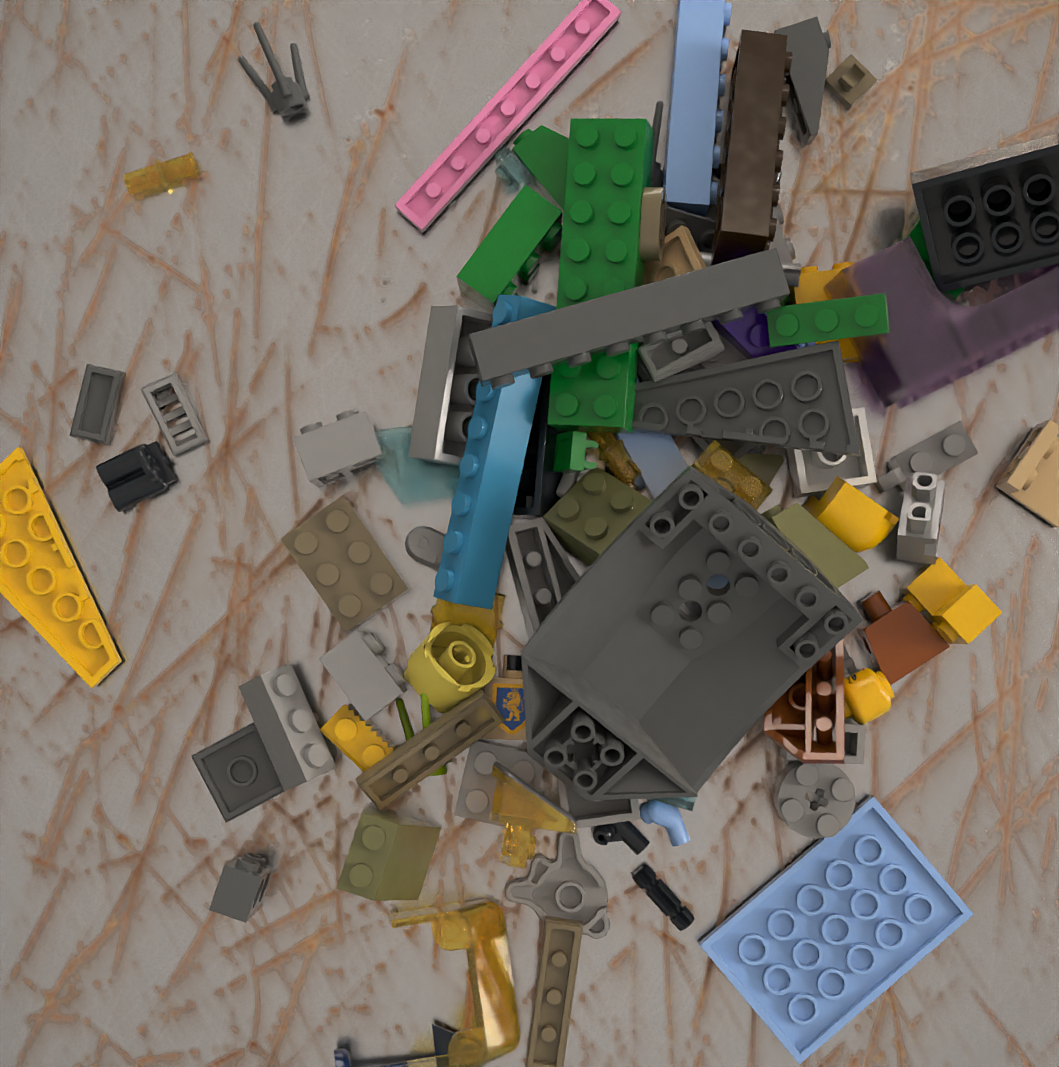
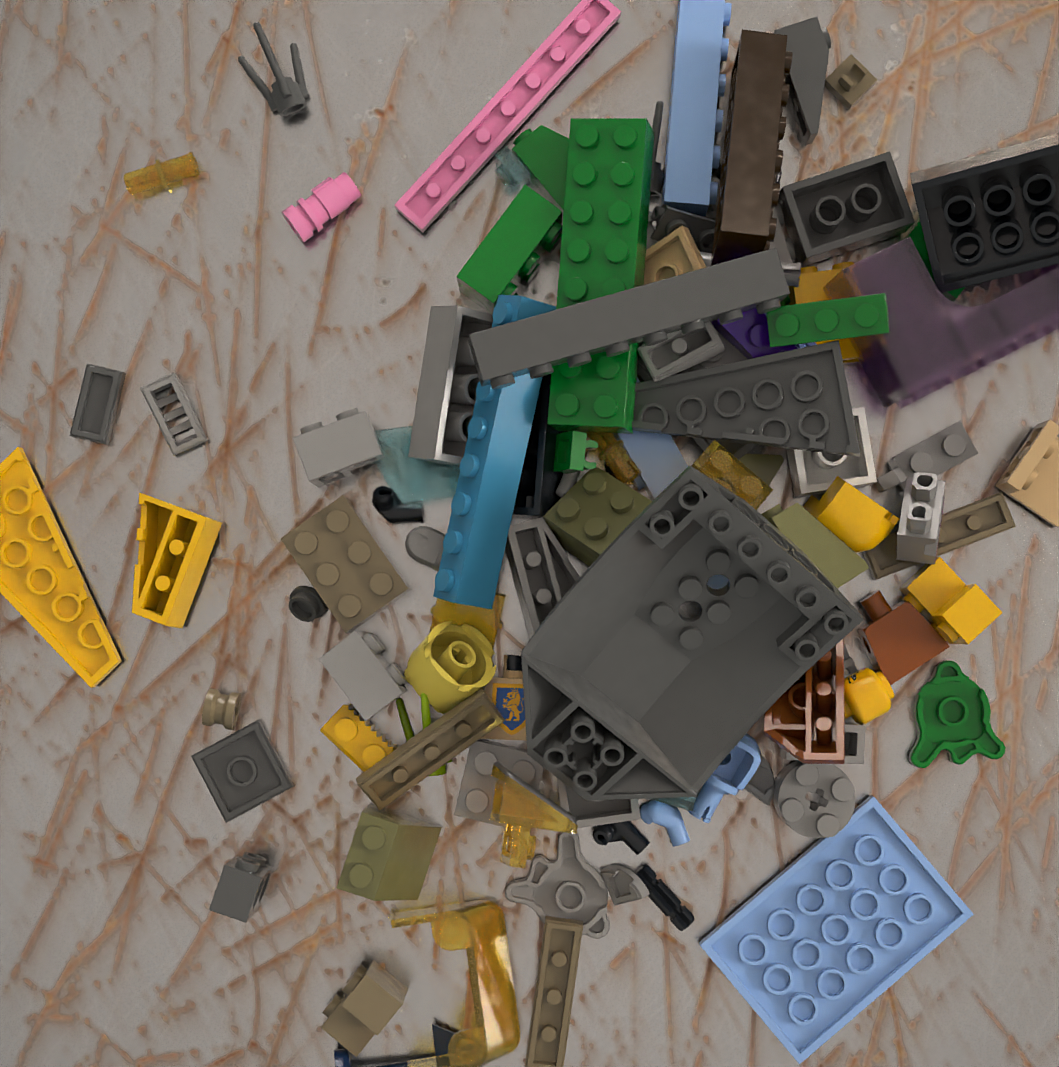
(135, 475): black piece -> none
(170, 560): none -> yellow wedge
(221, 709): none -> dark tan wheel
(287, 726): light grey brick -> none
(306, 603): none -> dark grey plate
(325, 203): none -> bright pink axle
(365, 1009): none -> dark tan brick
(392, 510): none -> black arm
(623, 884): none -> light grey tile
(653, 224): dark tan beam -> none
(728, 778): none -> light blue piece
(762, 782): none -> light grey tile
(845, 209): none -> dark grey brick
(952, 717): none -> green tile
(957, 530): none -> dark tan tile

